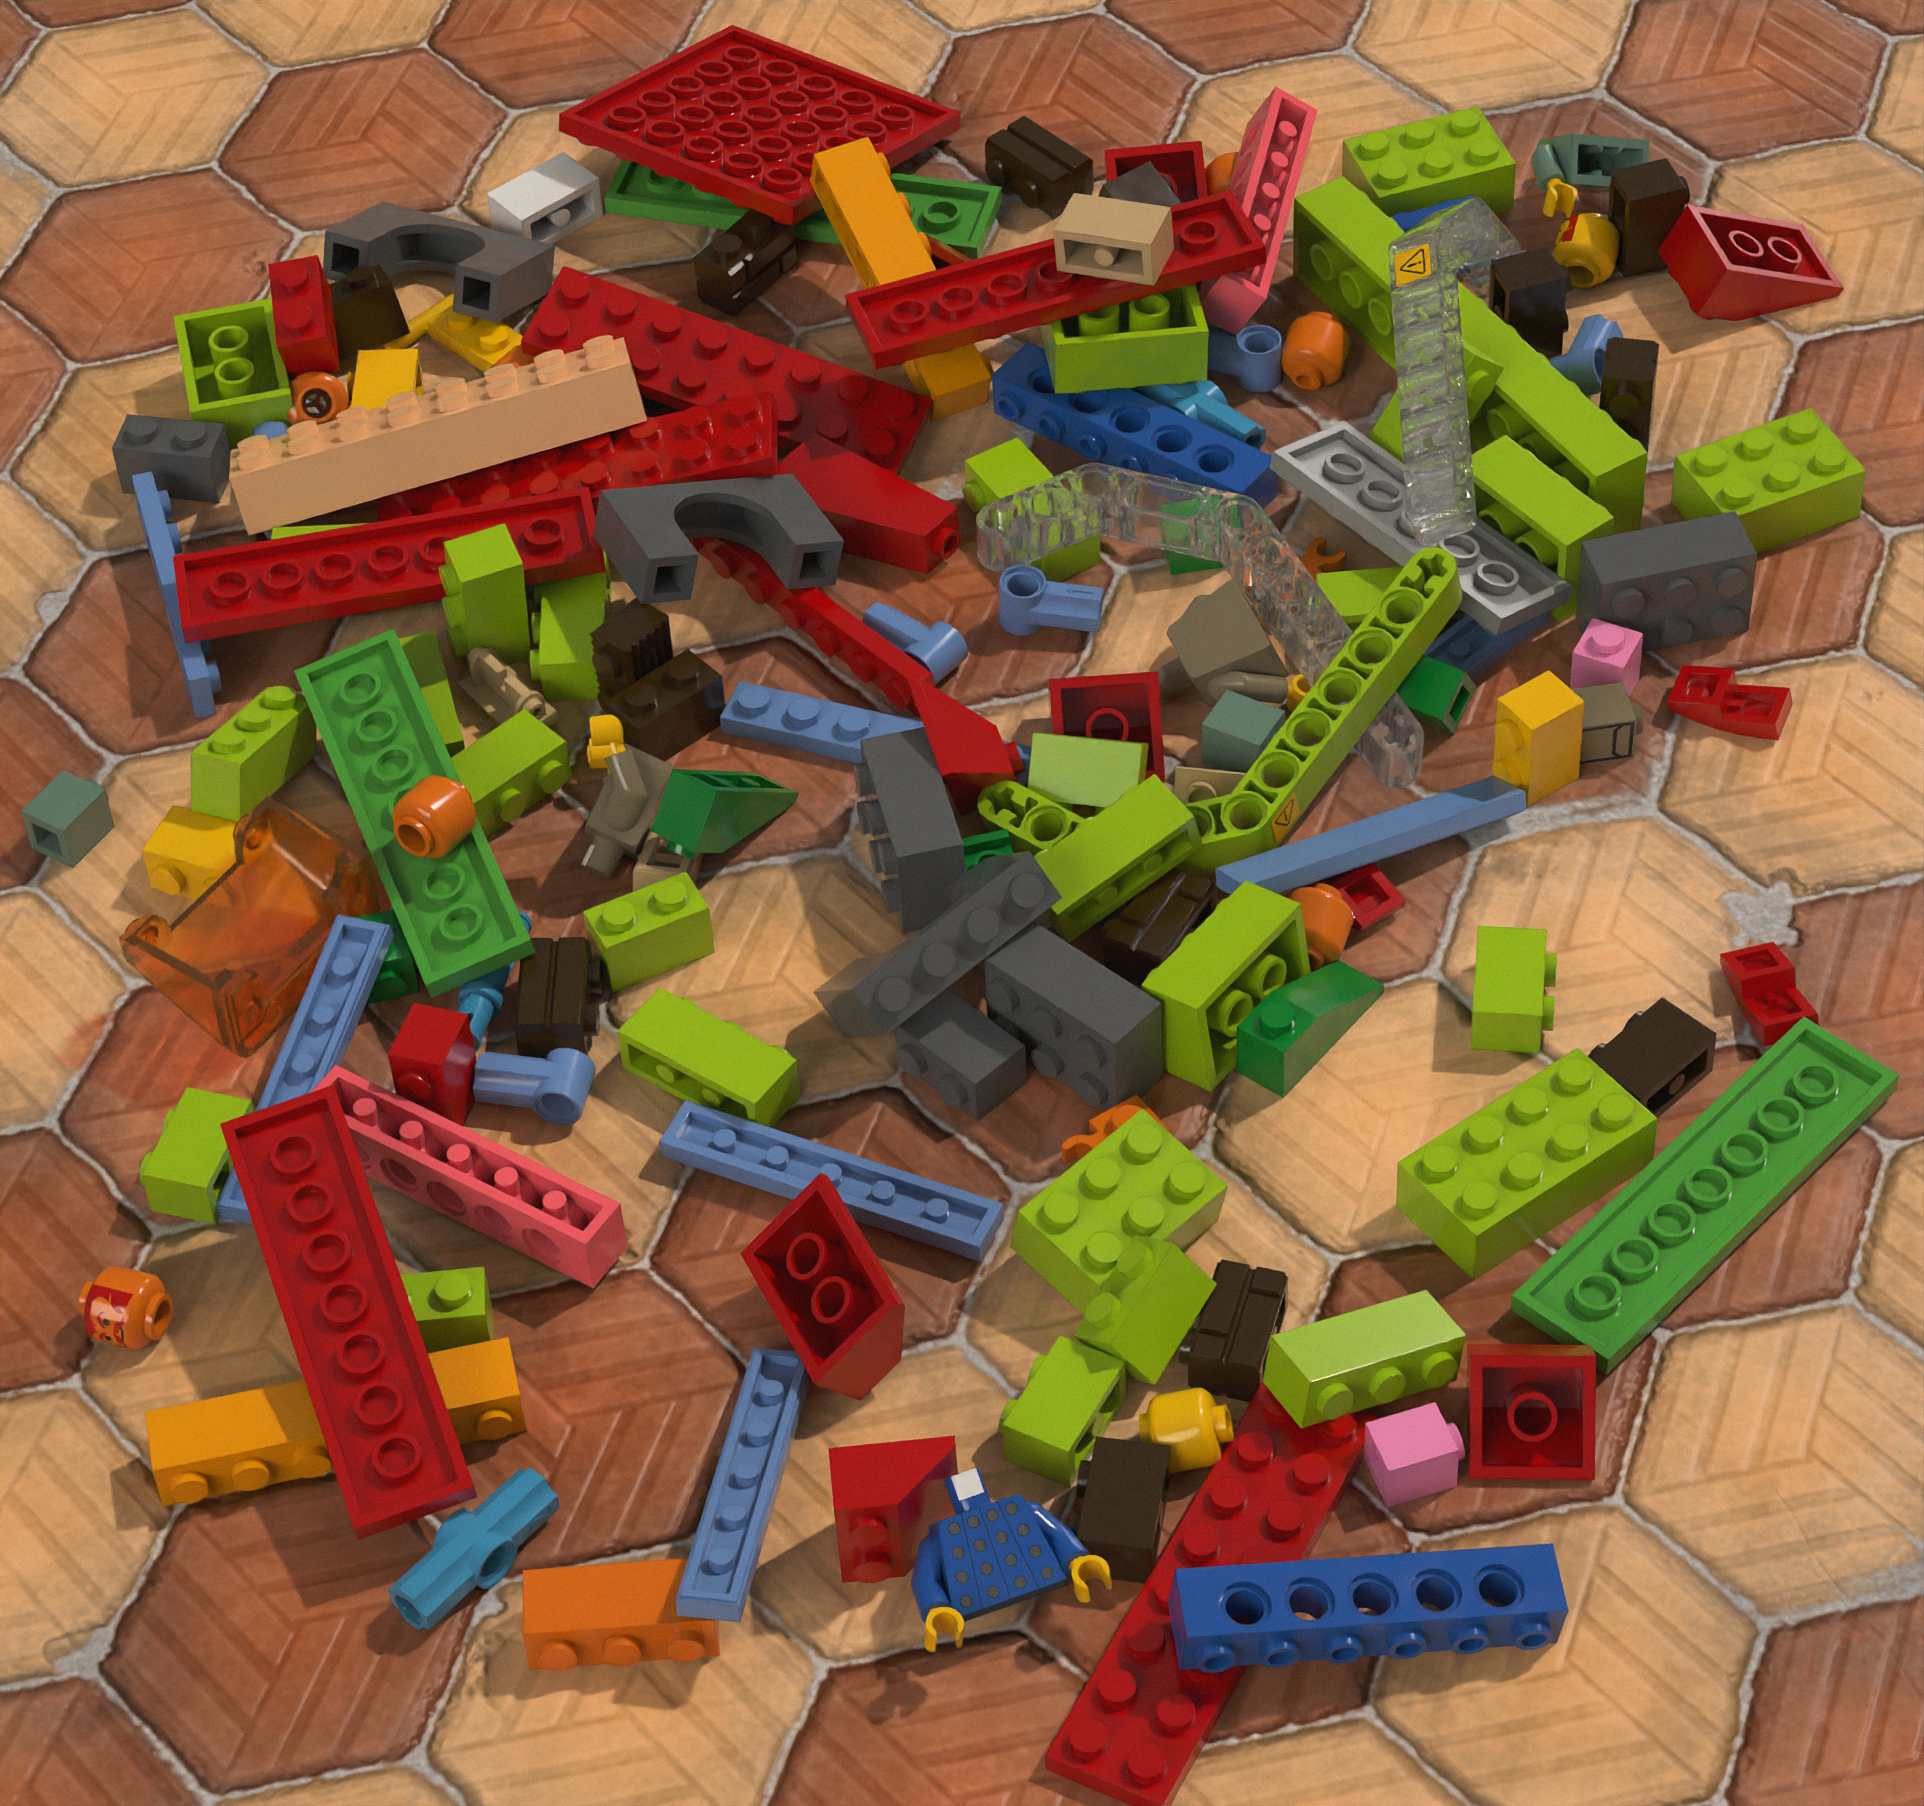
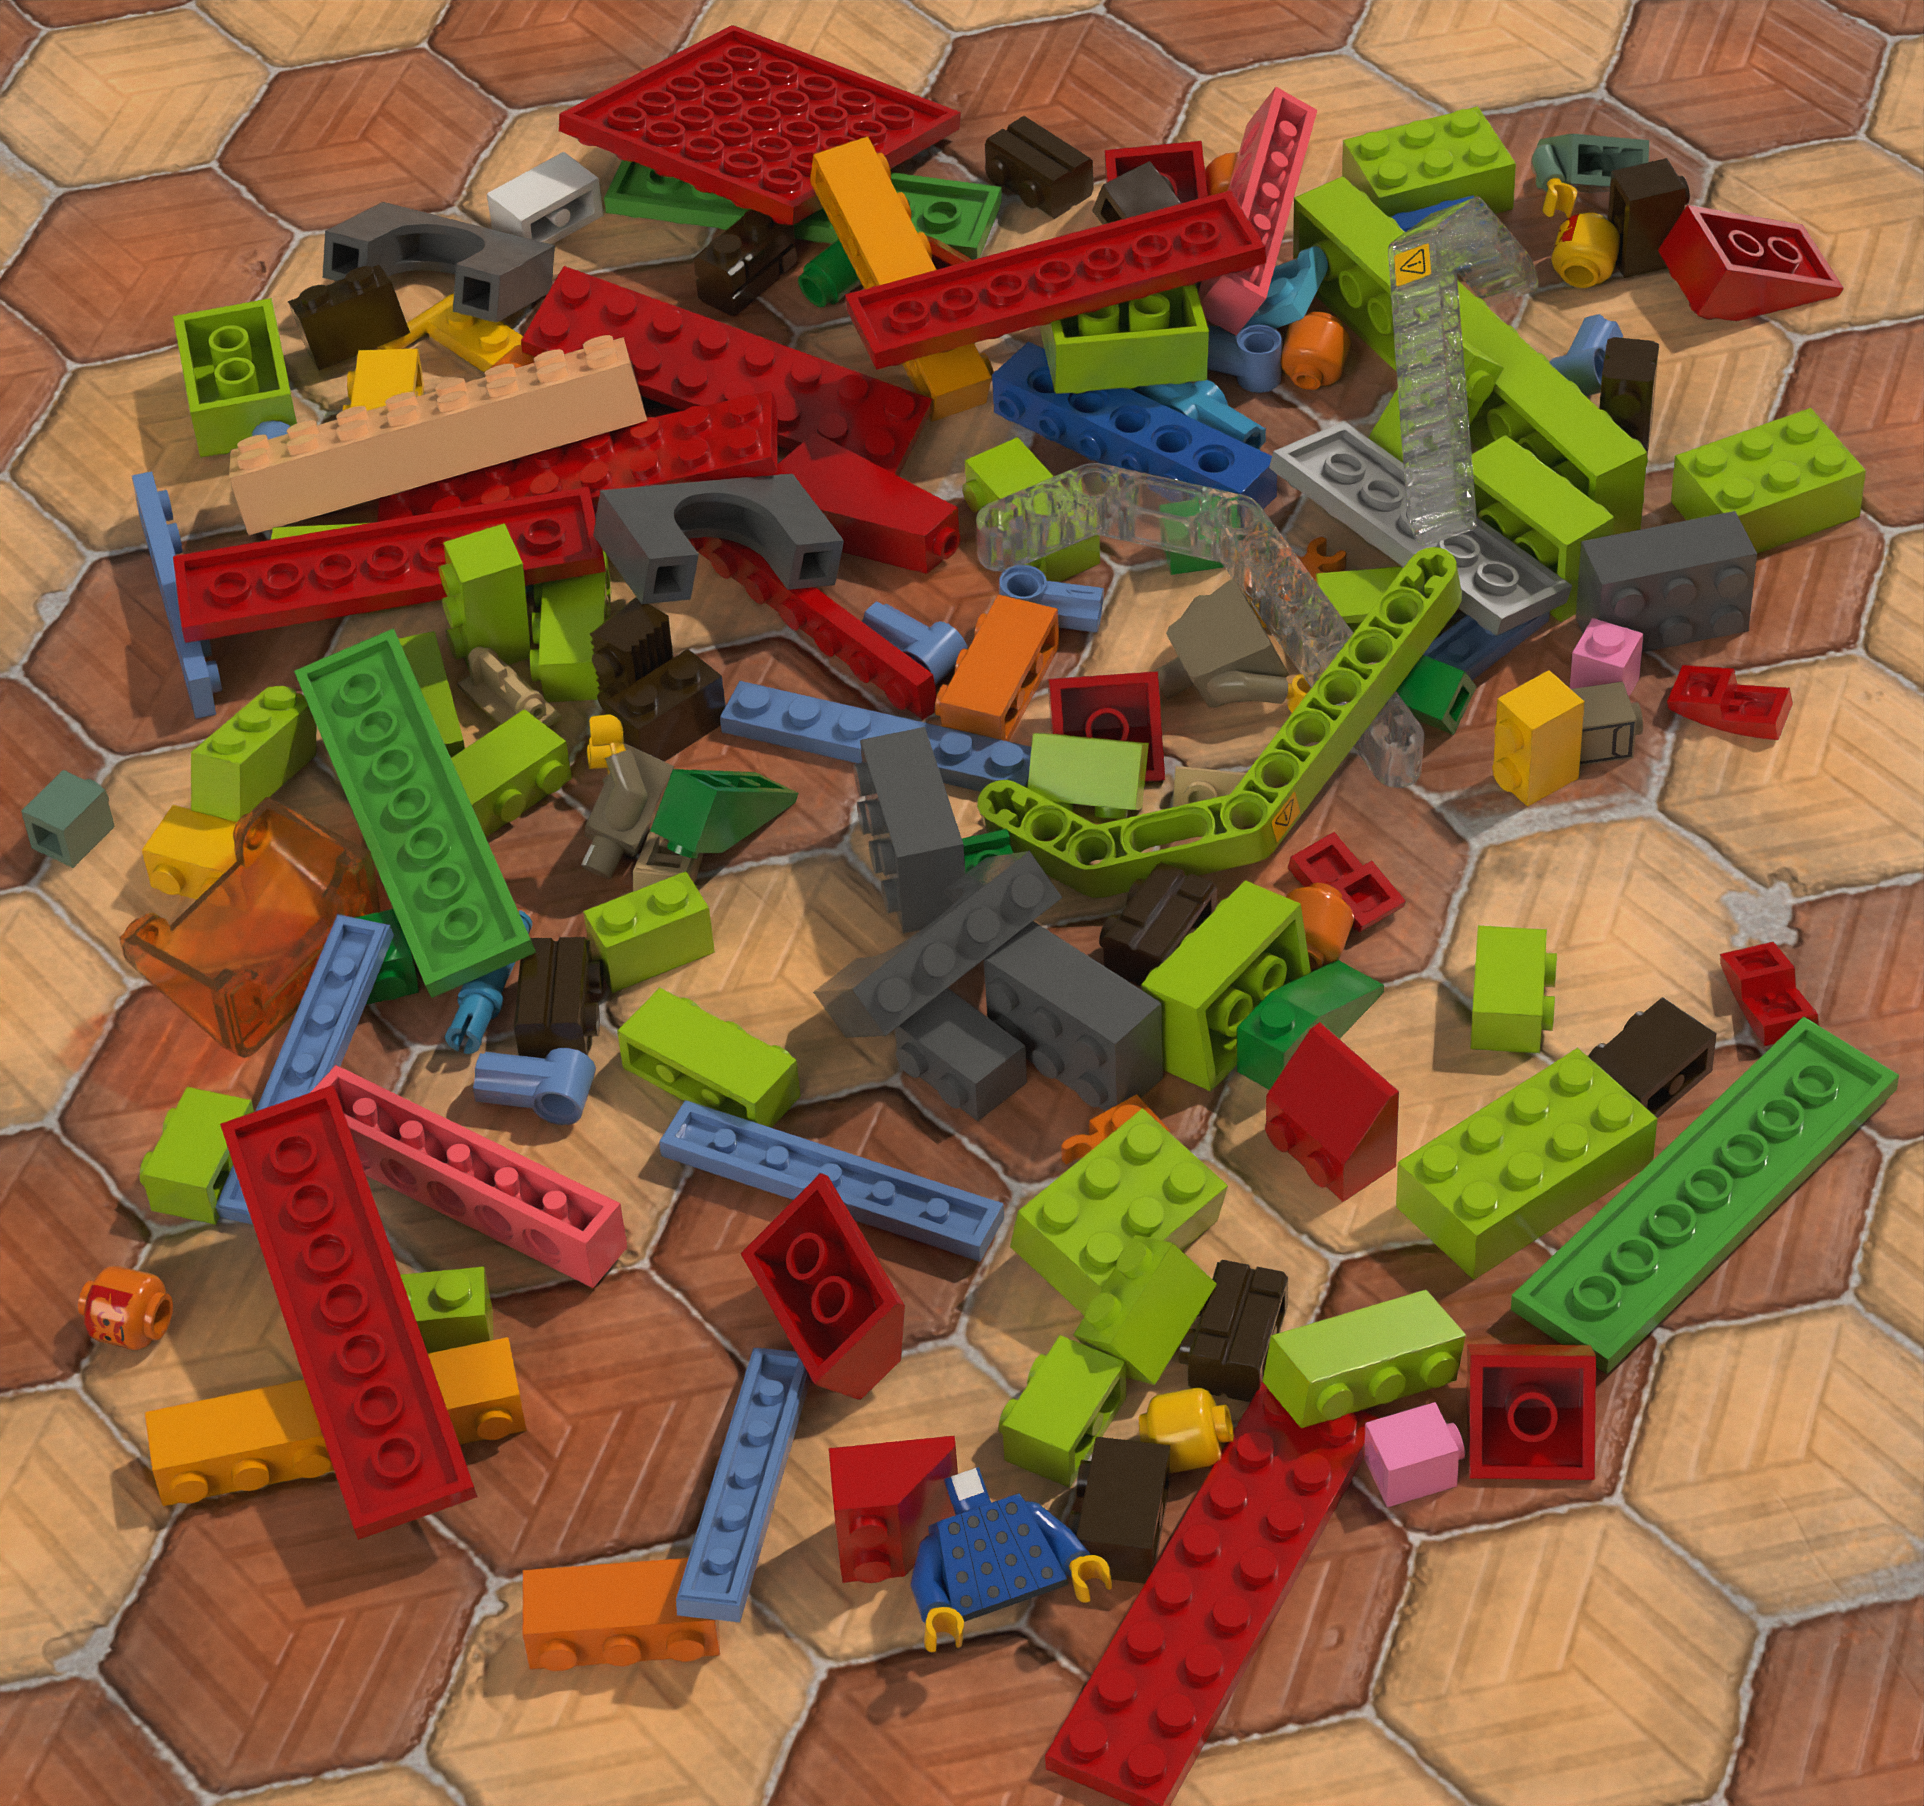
(184, 456): dark grey brick -> none
(303, 316): red brick -> none
(322, 385): orange head -> none
(434, 817): orange head -> none
(435, 1061): red brick -> none
(474, 1549): dark azure piece -> none
(828, 276): none -> green brick
(964, 746): red slope -> none
(1000, 669): none -> orange brick
(1113, 239): tan brick -> none
(1117, 855): lime brick -> none
(1238, 731): sand green brick -> none
(1291, 289): none -> medium azure plate
(1334, 1115): none -> red slope
(1375, 837): medium blue tile -> none
(1392, 1585): blue brick -> none
(1531, 296): dark brown brick -> none

